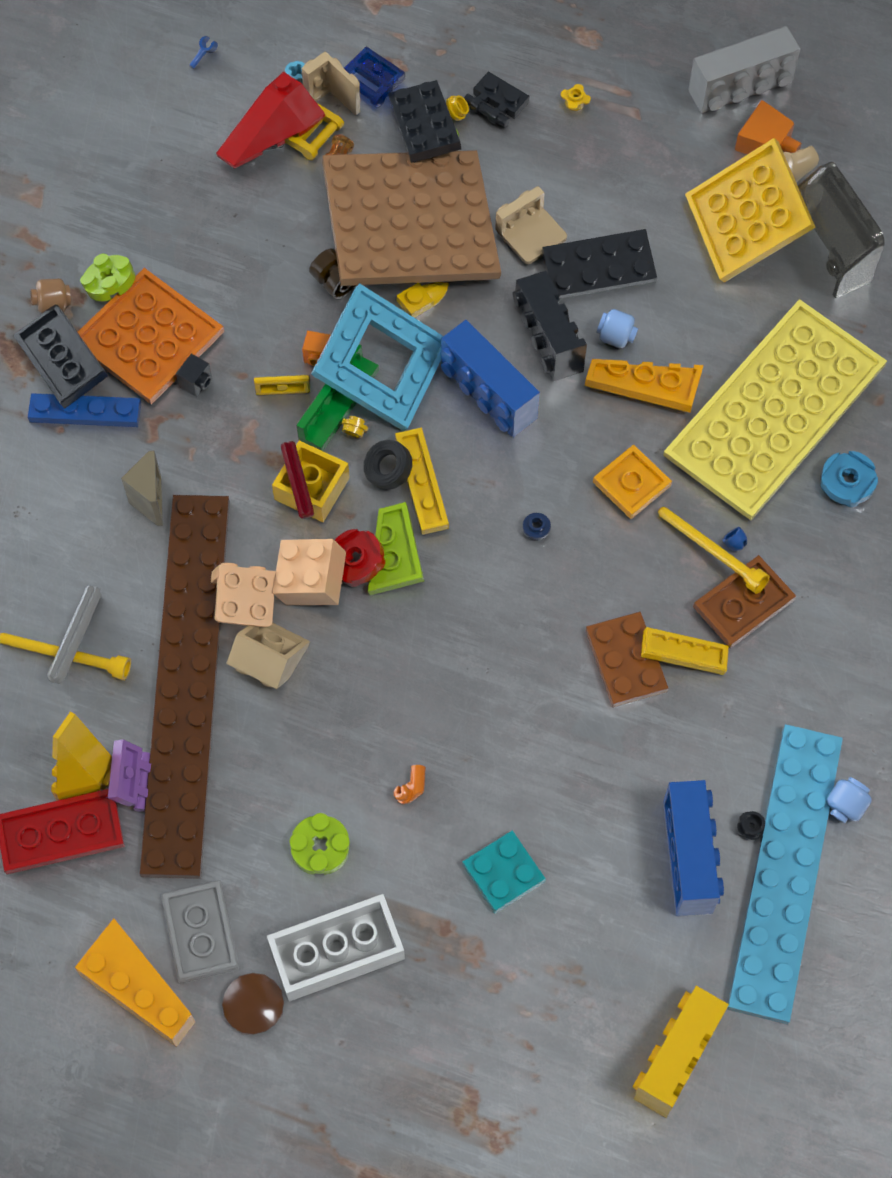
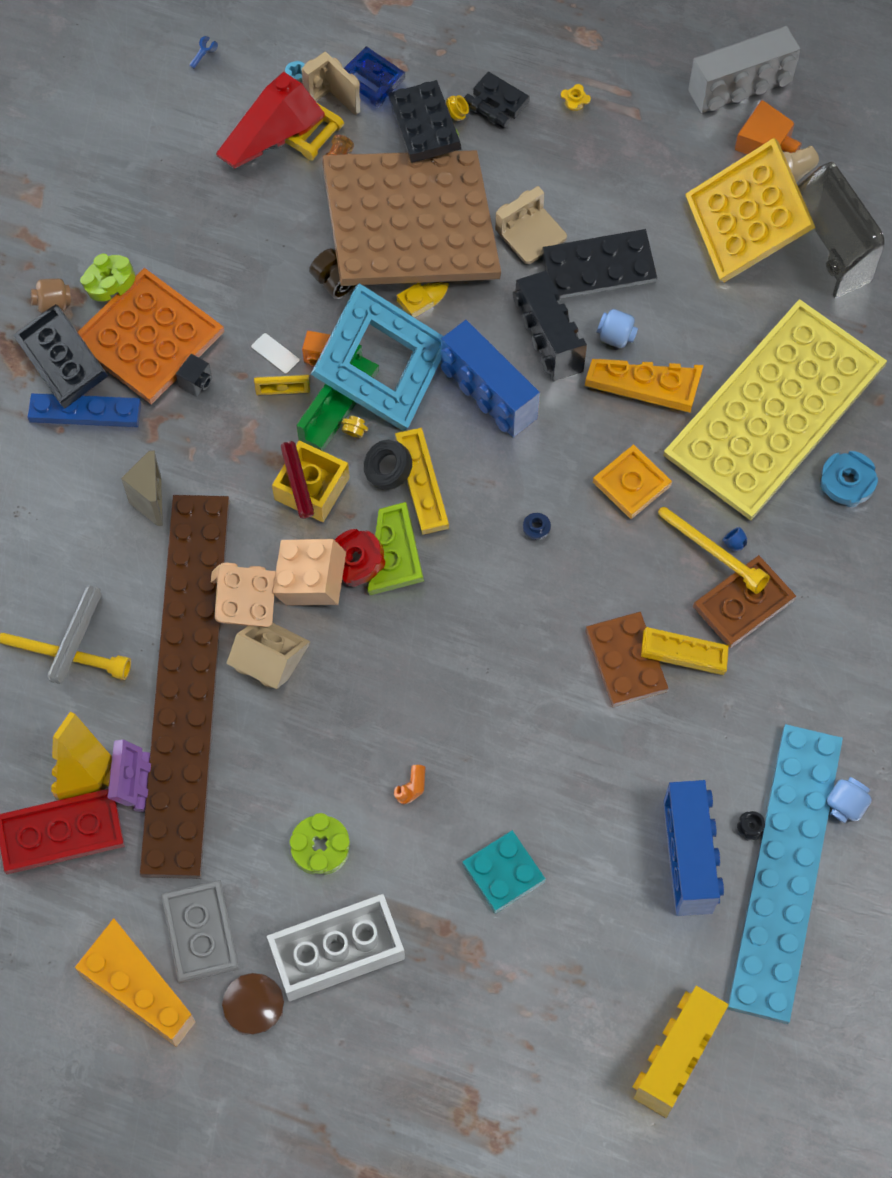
(275, 353): none -> white sticker

